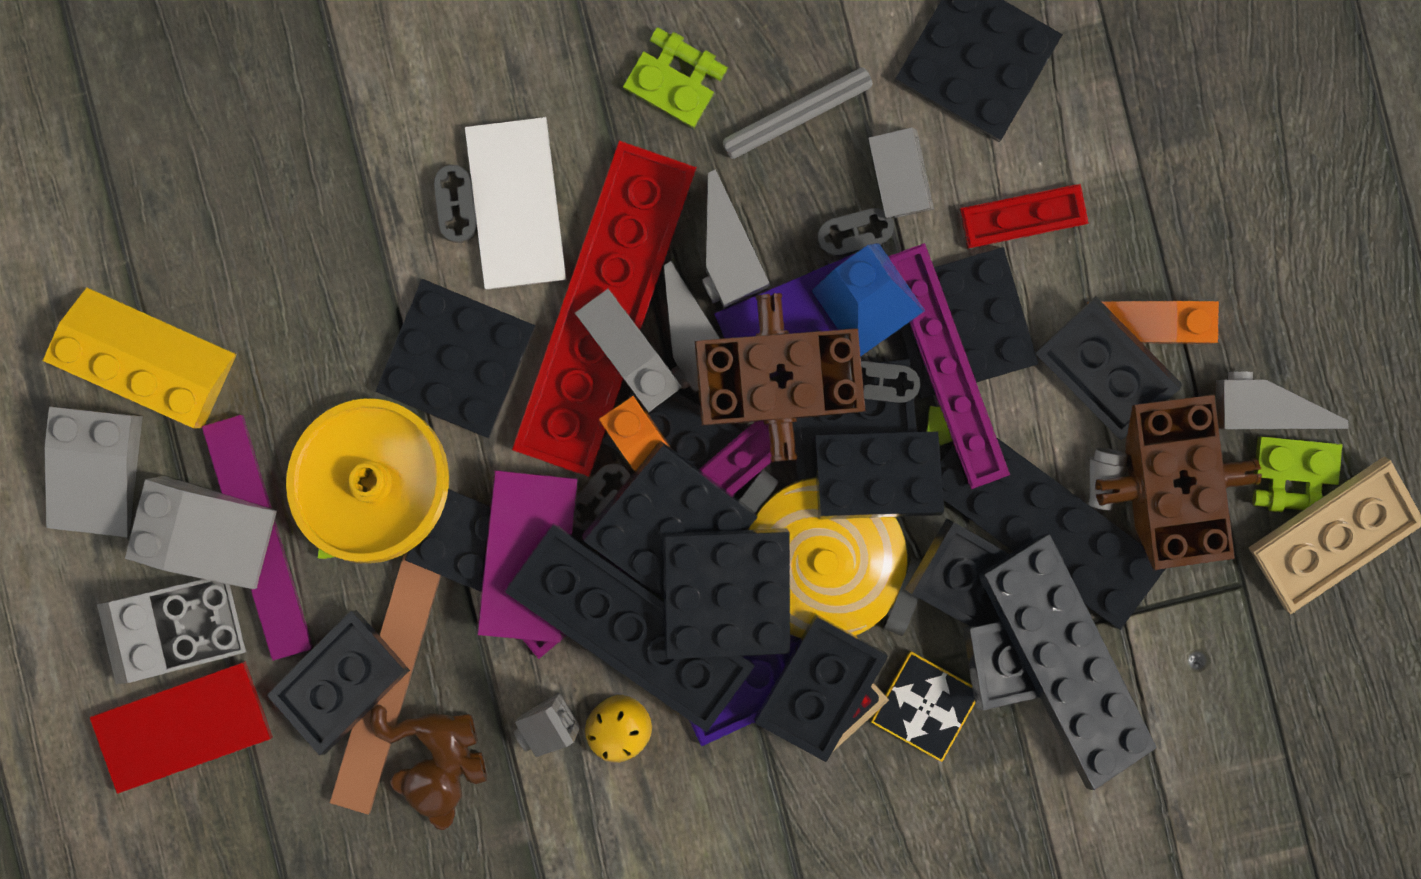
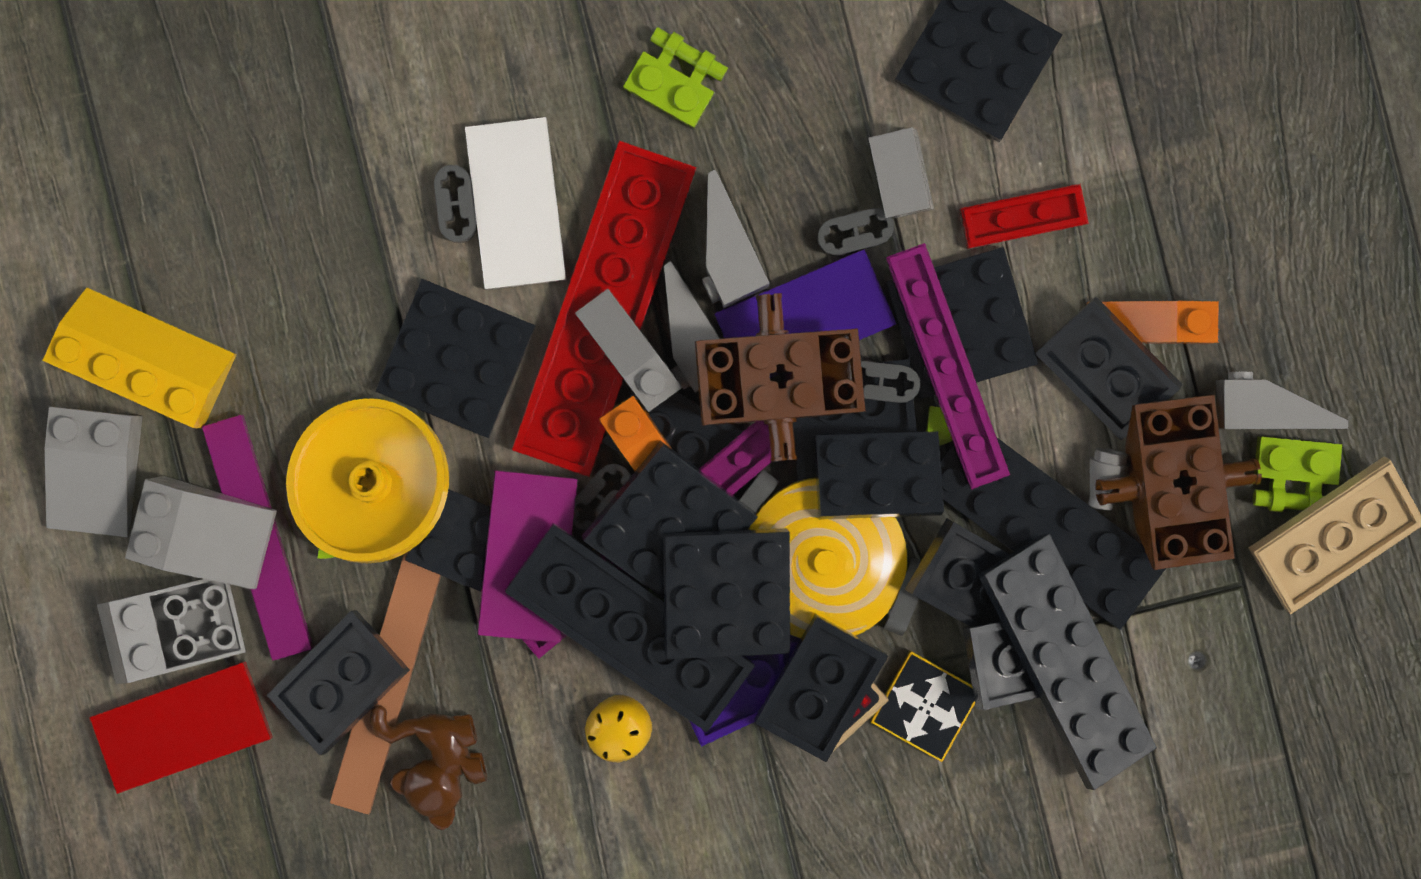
(547, 727): light grey slope -> none
(797, 113): light grey axle -> none
(868, 297): blue slope -> none

